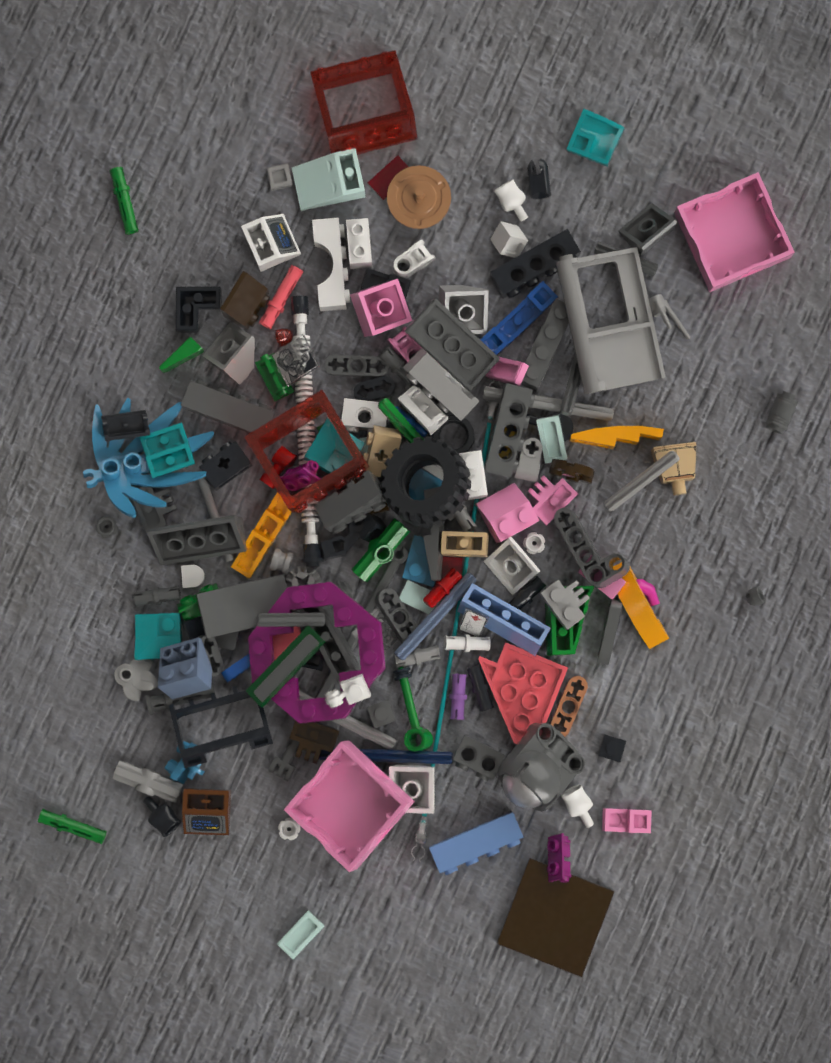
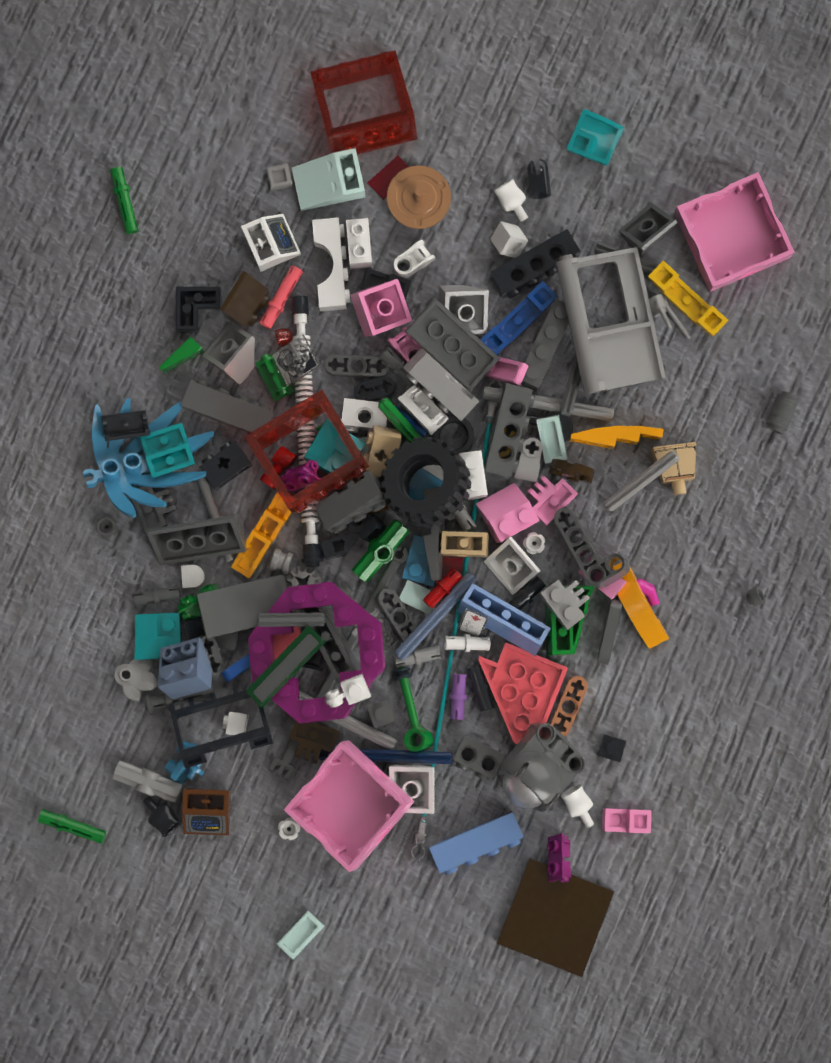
(235, 723): none -> white plate
(686, 300): none -> yellow slope

